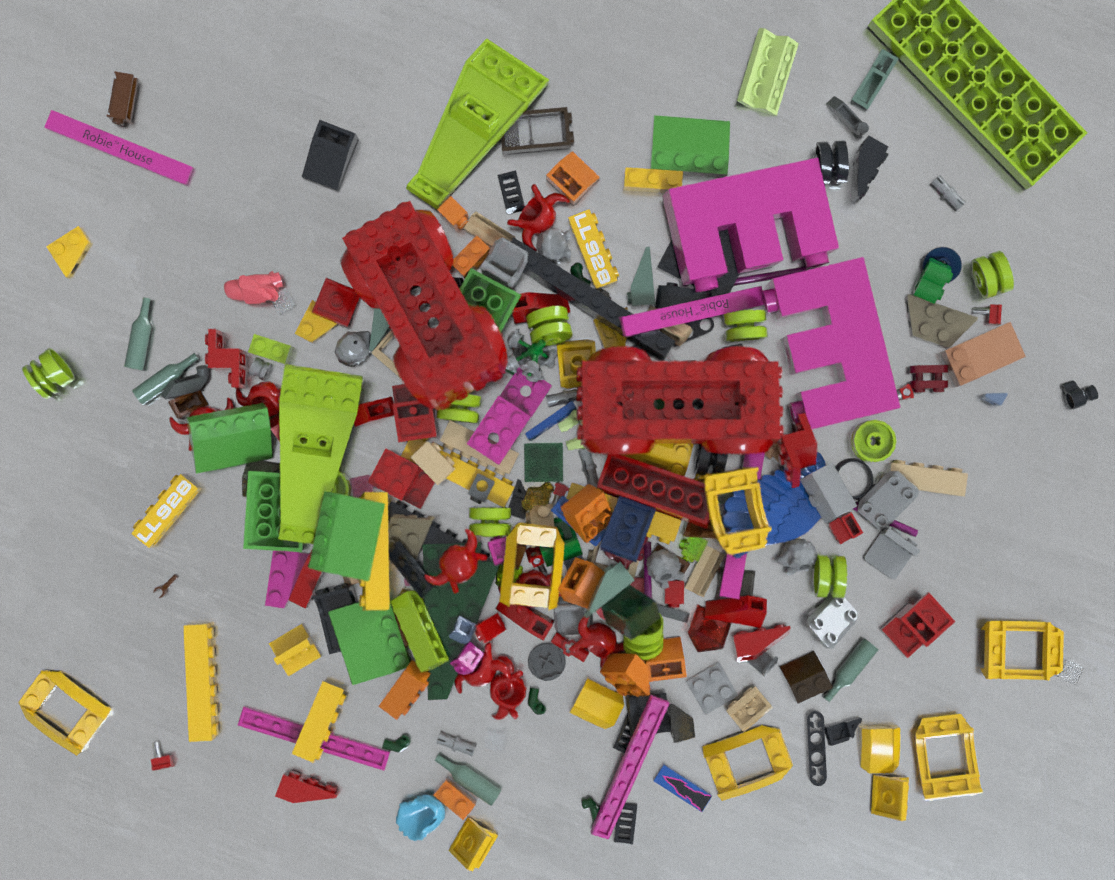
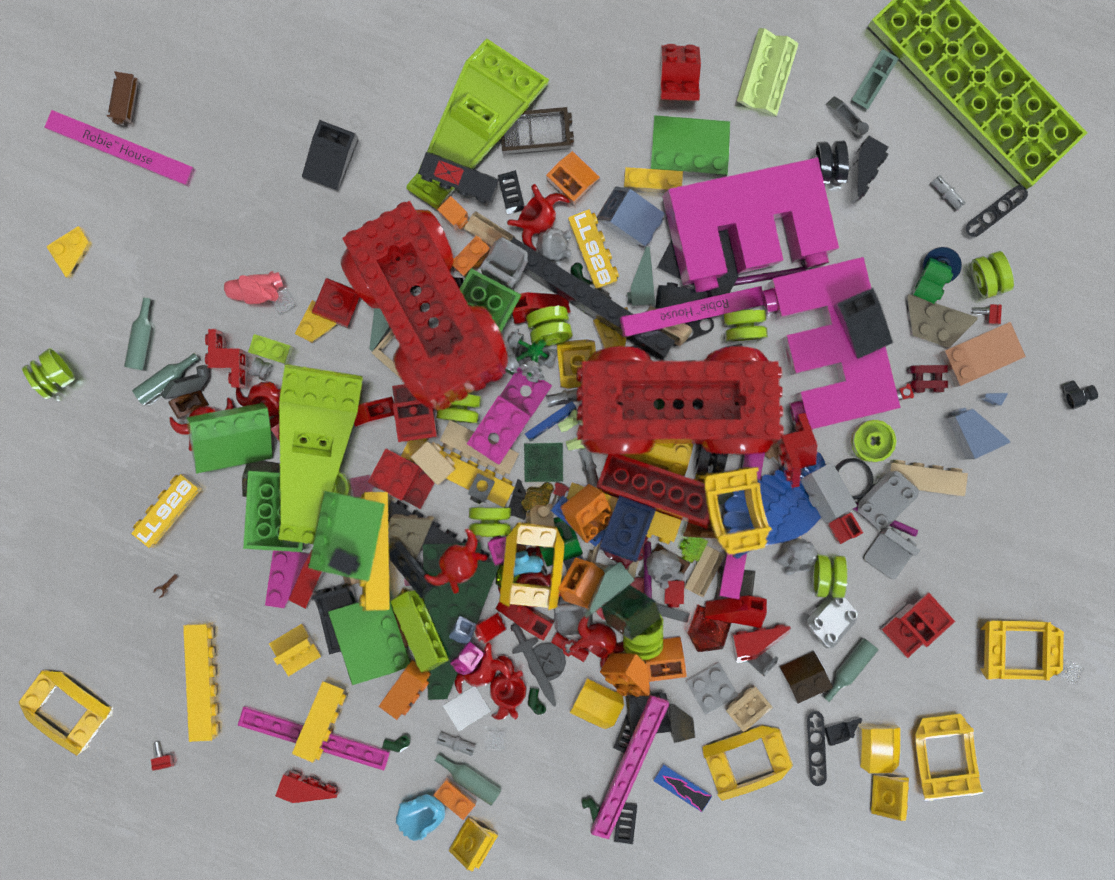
(345, 561): none -> black brick
(353, 347): light grey animal -> none
(458, 176): none -> black brick
(466, 708): none -> white sticker
(525, 647): none -> dark grey sword
(526, 563): none -> medium azure piece
(631, 215): none -> sand blue slope
(680, 72): none -> red bracket
(864, 322): none -> black slope
(975, 433): none -> sand blue slope
(995, 211): none -> black beam

